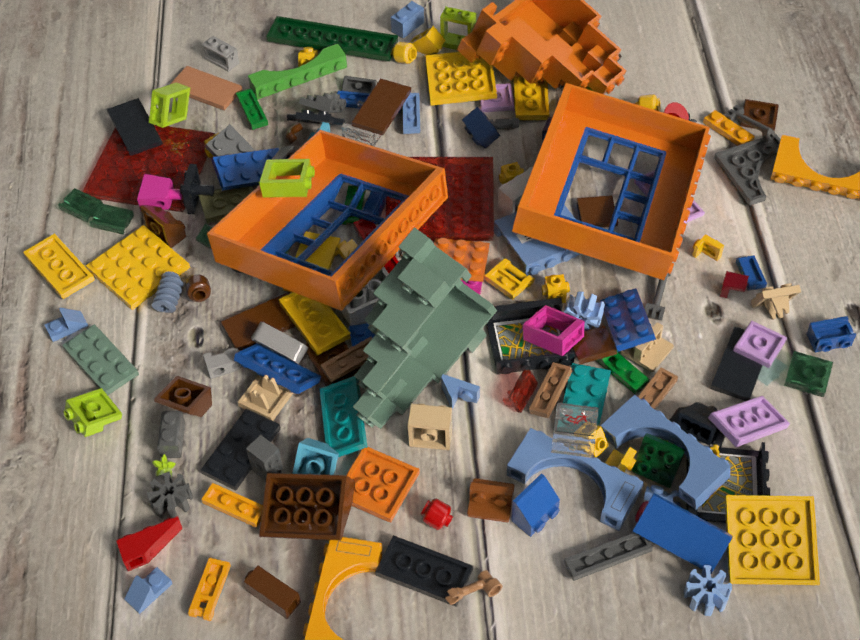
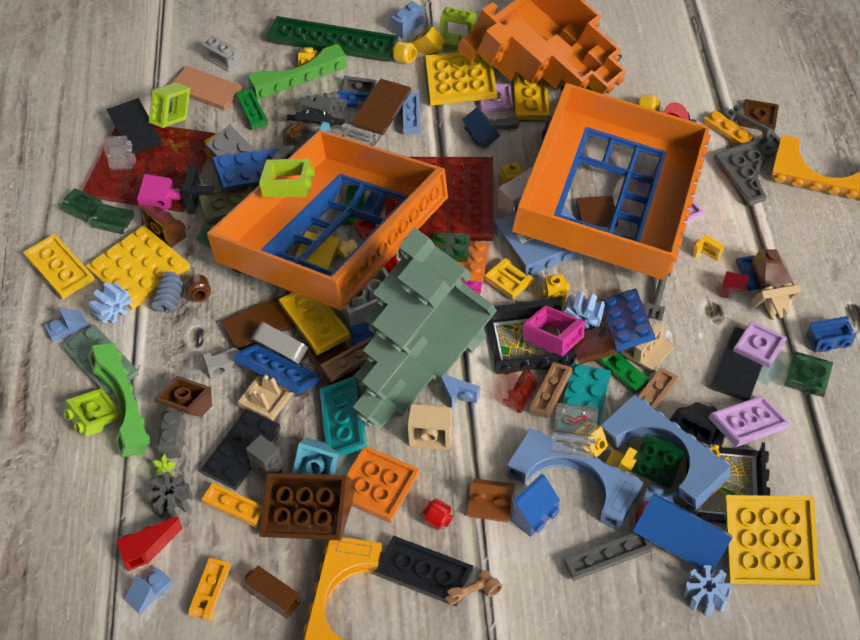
(107, 365): none -> bright green arch
(110, 302): none -> light blue gear
(119, 152): none -> clear brick
(453, 245): none -> dark green plate
(770, 269): none -> reddish brown slope

